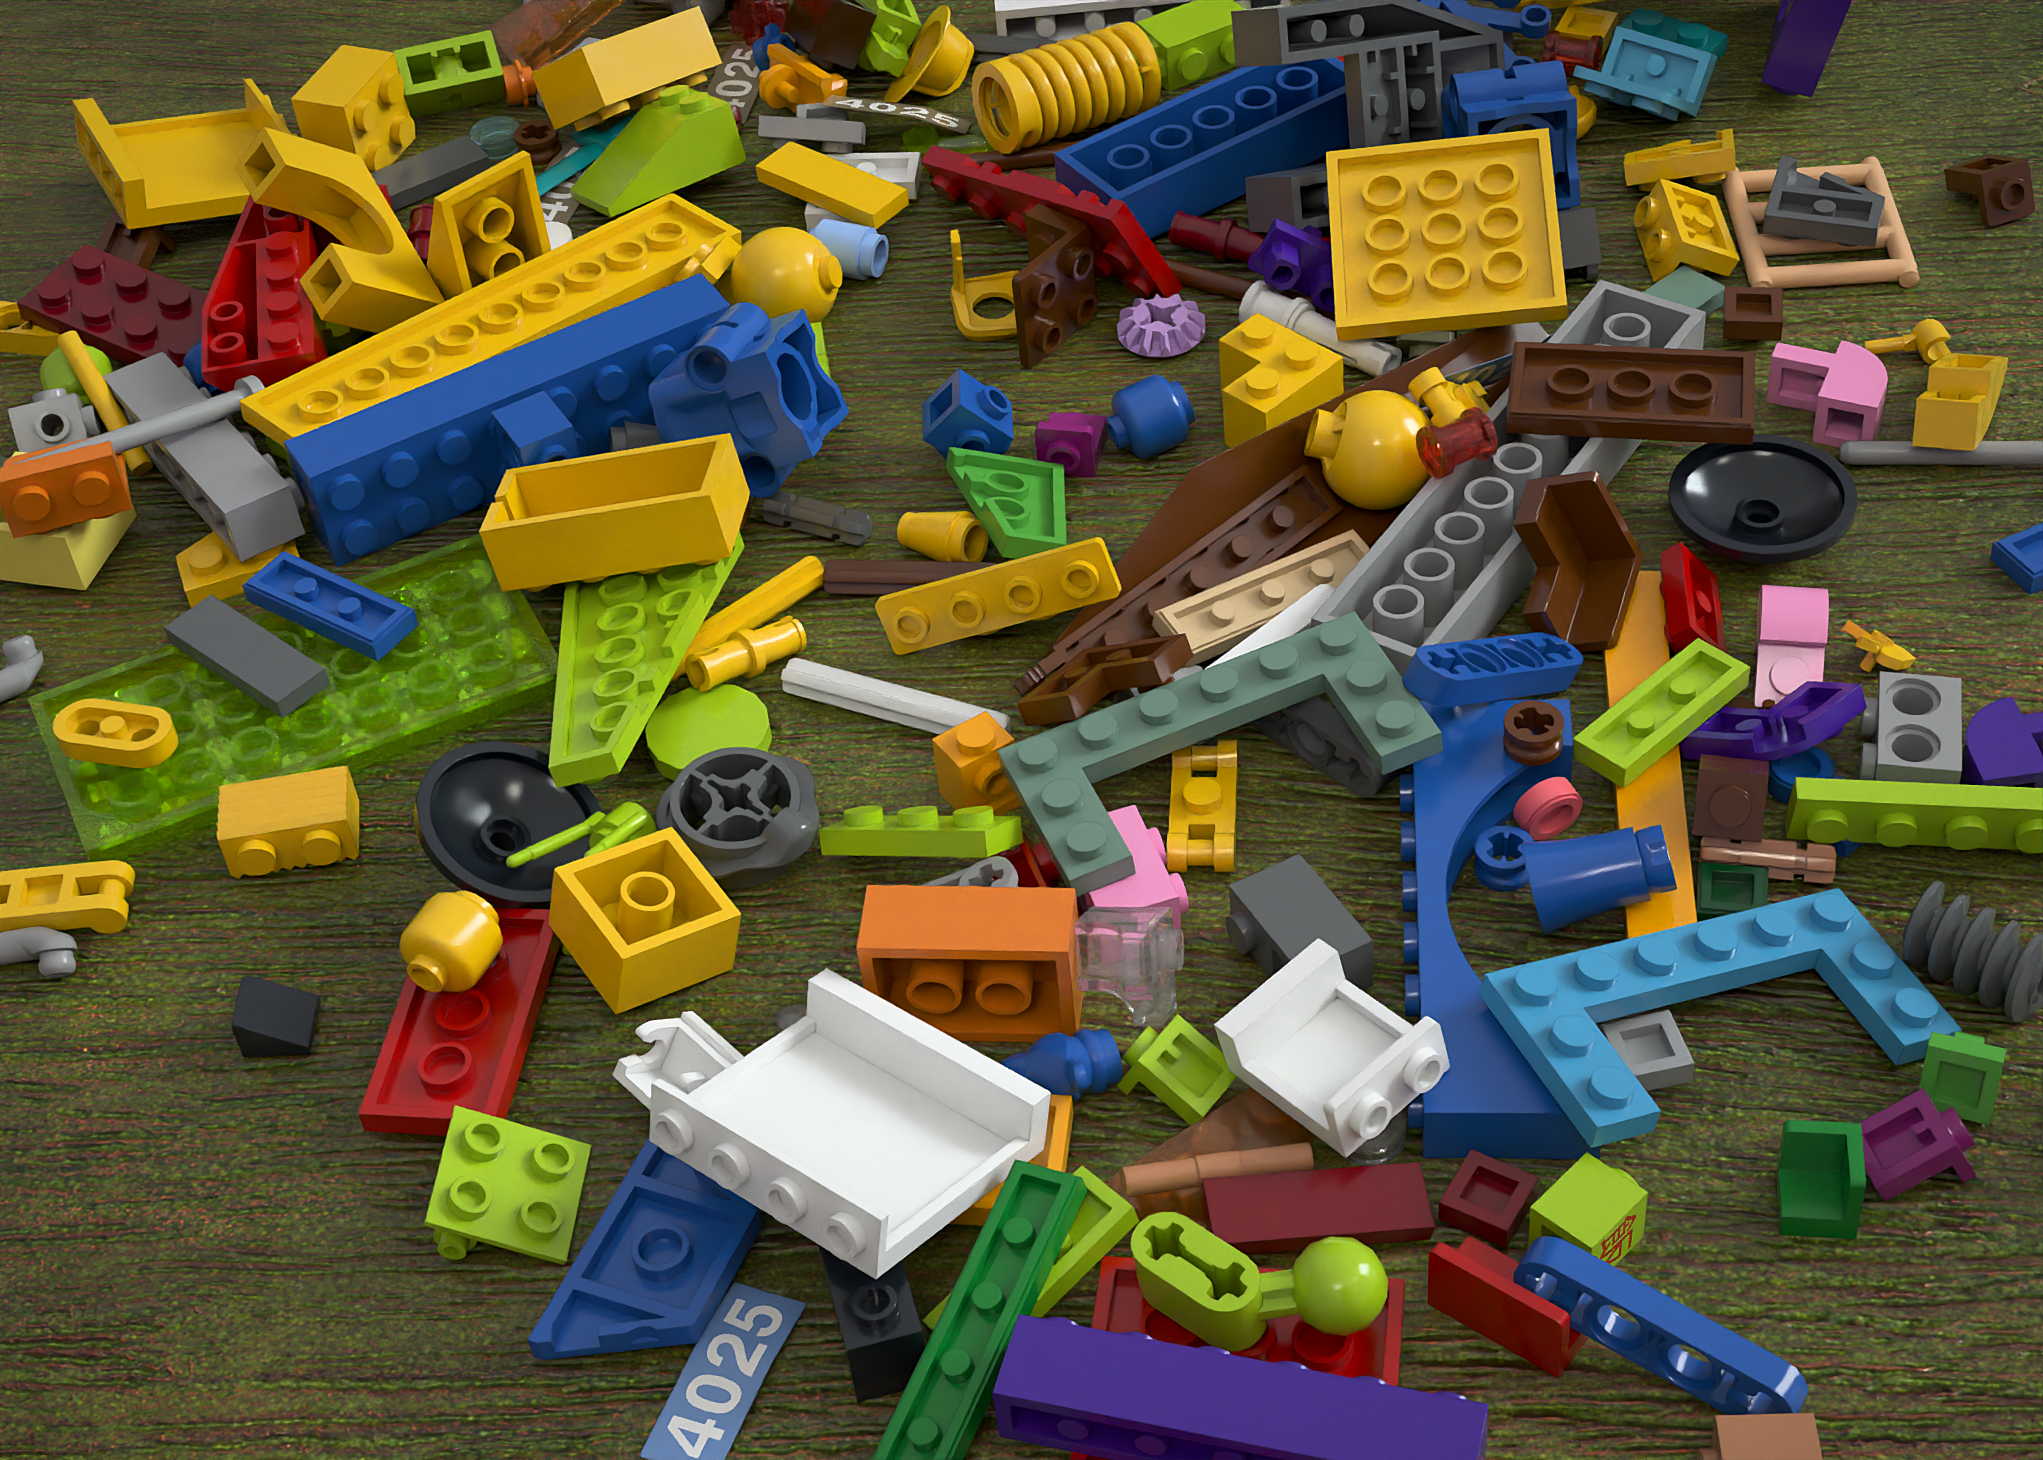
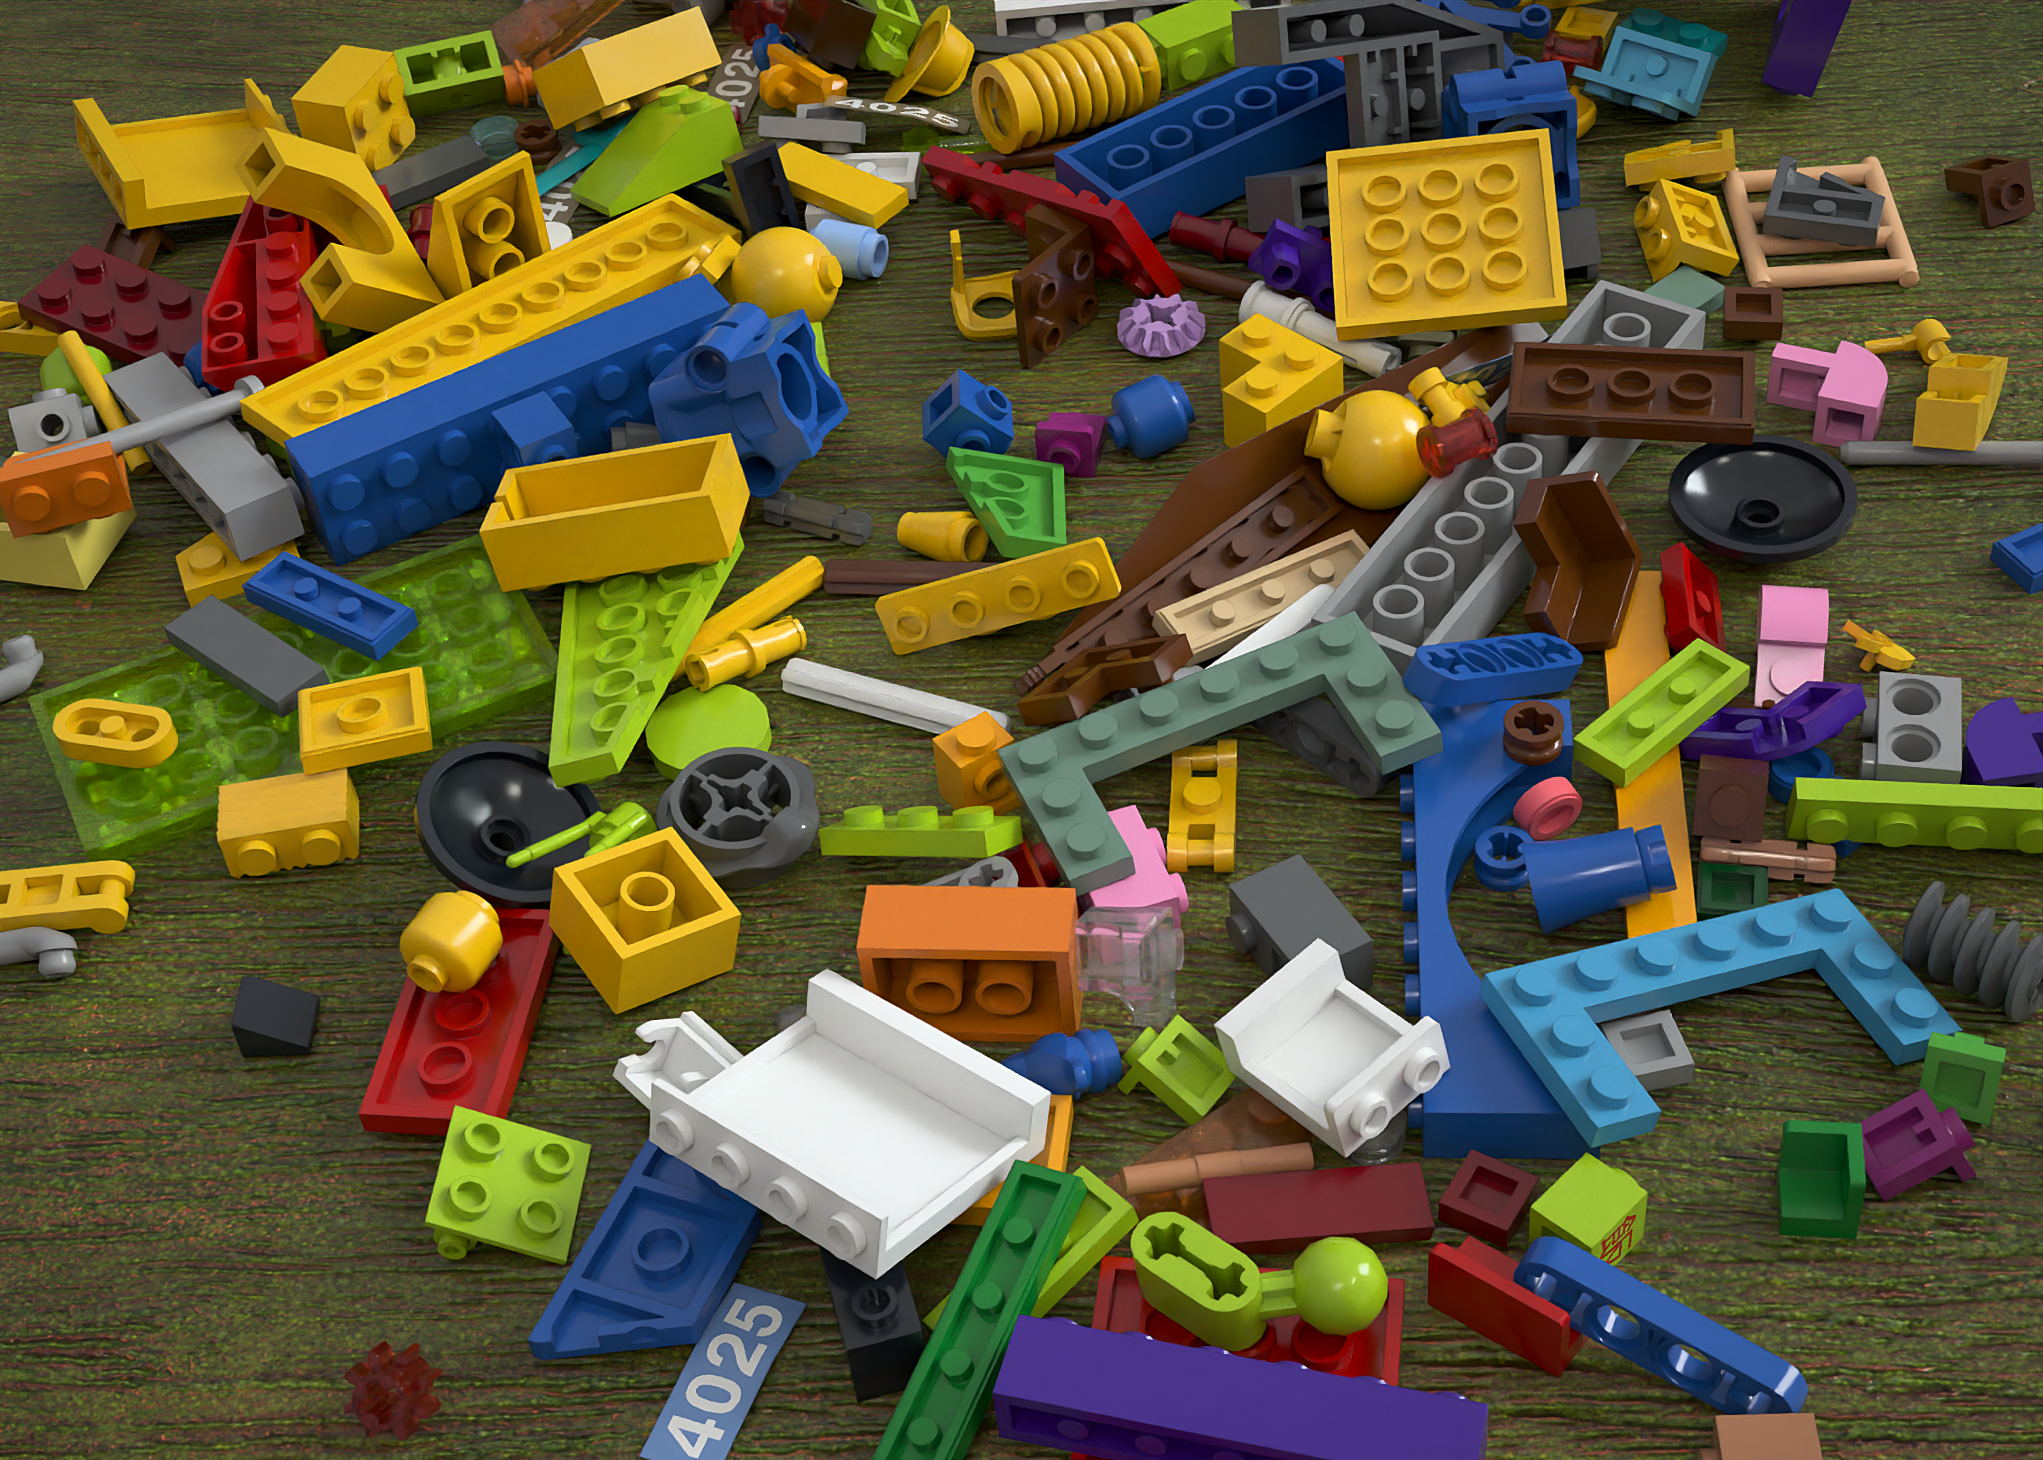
(363, 720): none -> yellow tile
(397, 1409): none -> clear red gear
(750, 190): none -> black bracket

